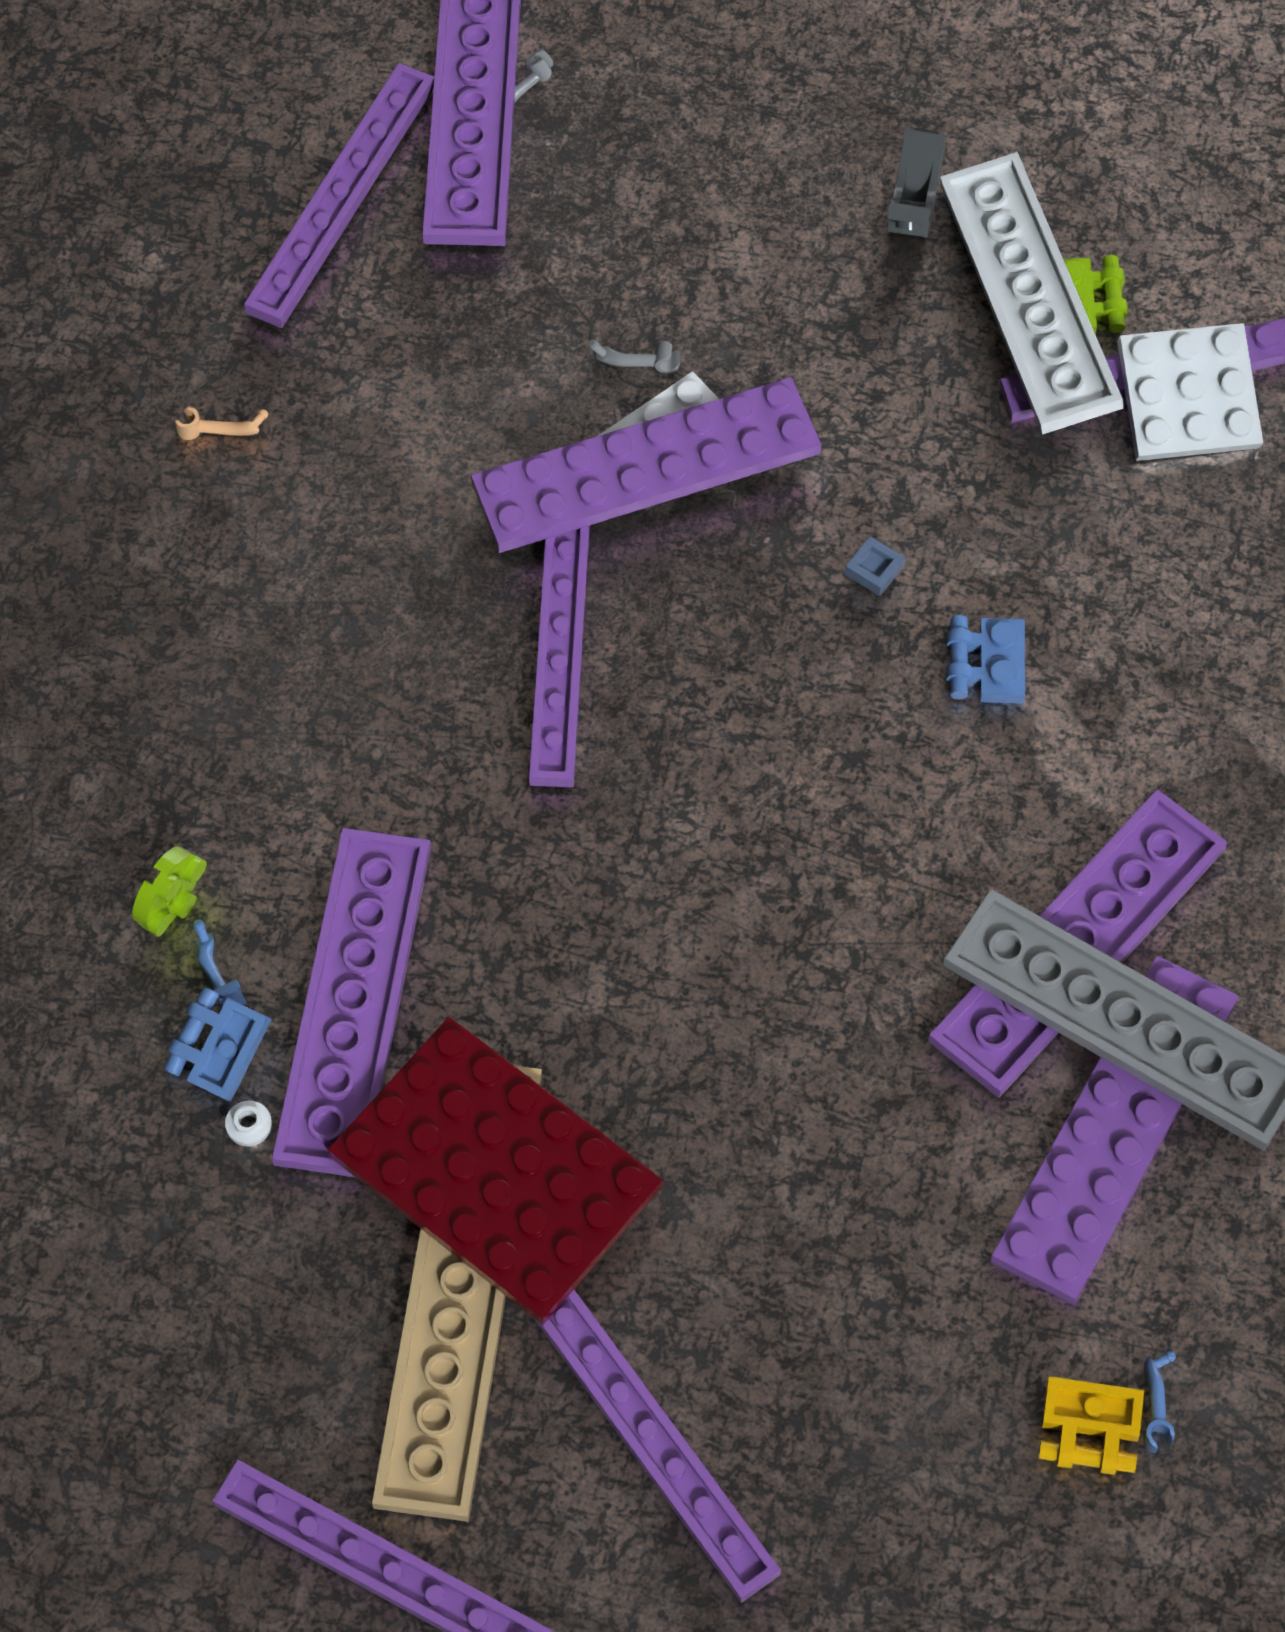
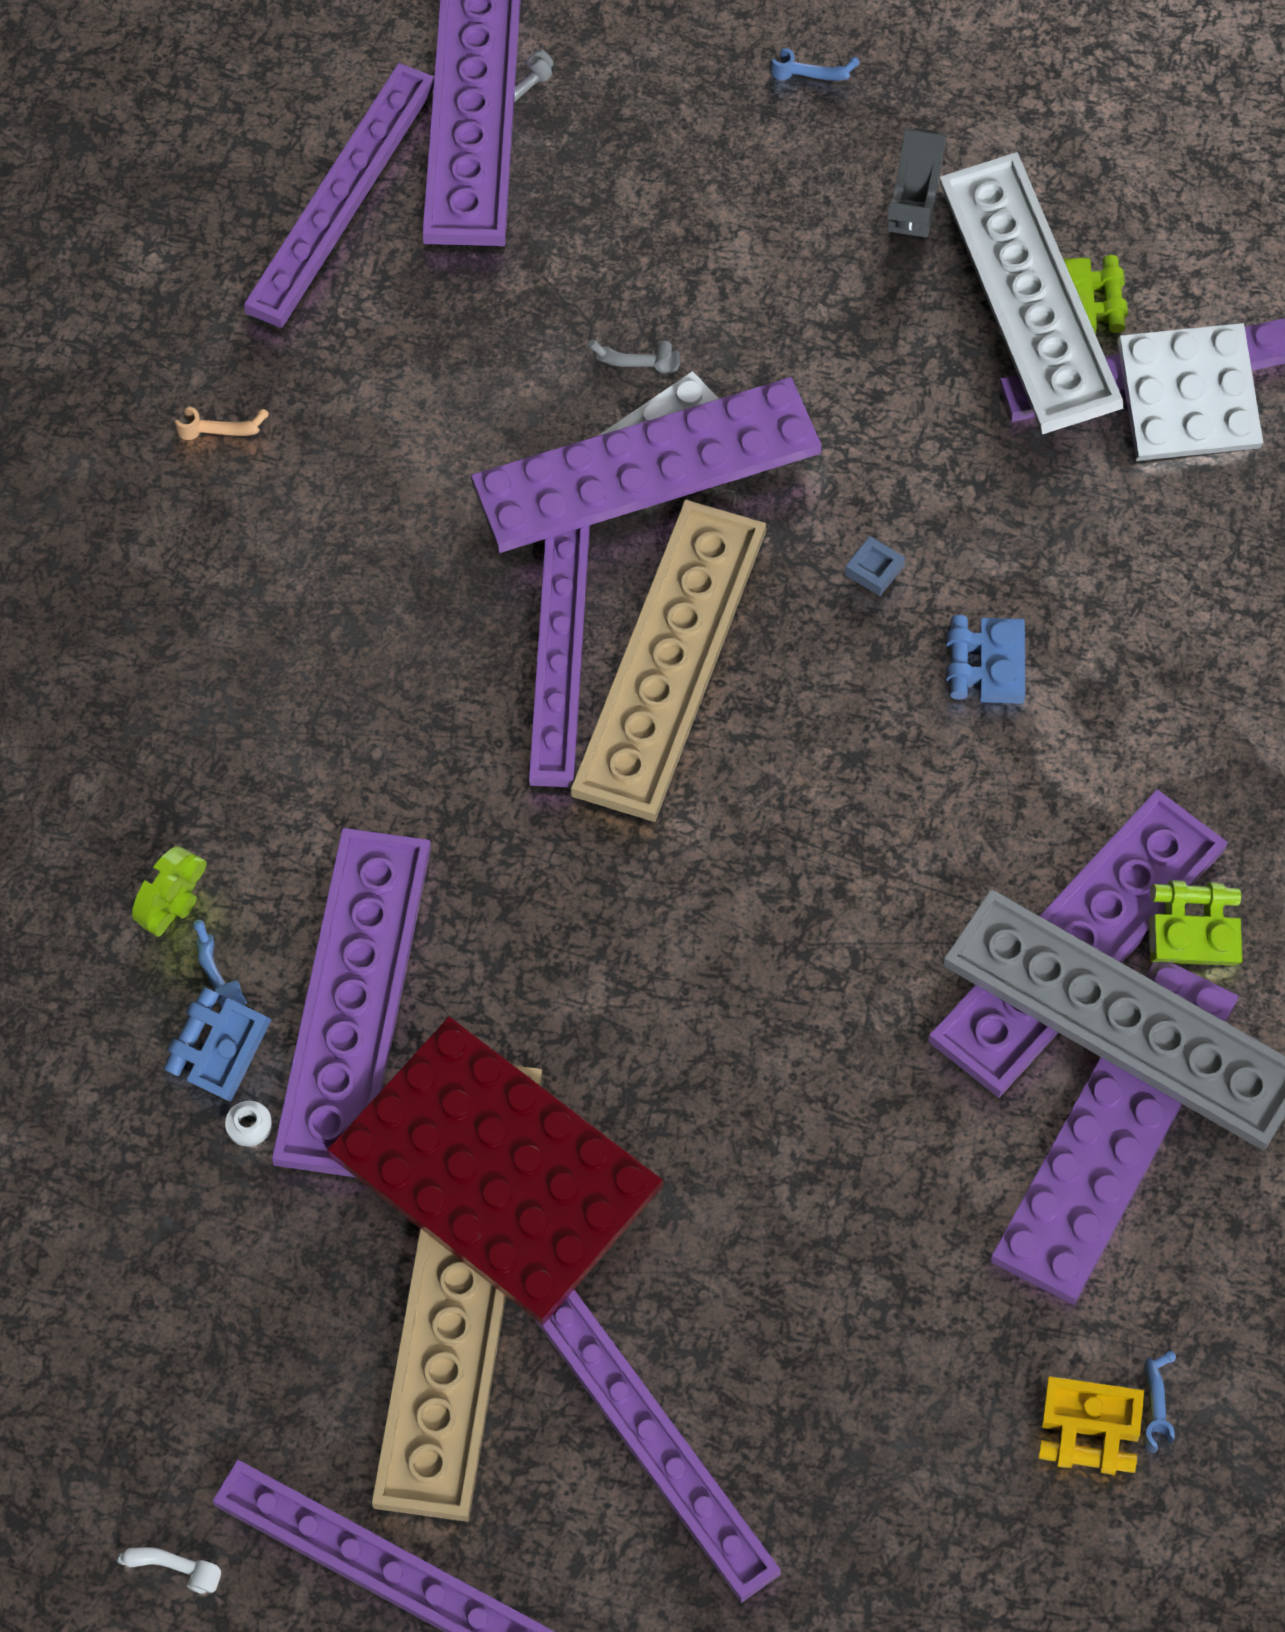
(203, 1574): none -> white piece
(669, 661): none -> tan plate
(786, 69): none -> medium blue piece
(1195, 939): none -> lime plate

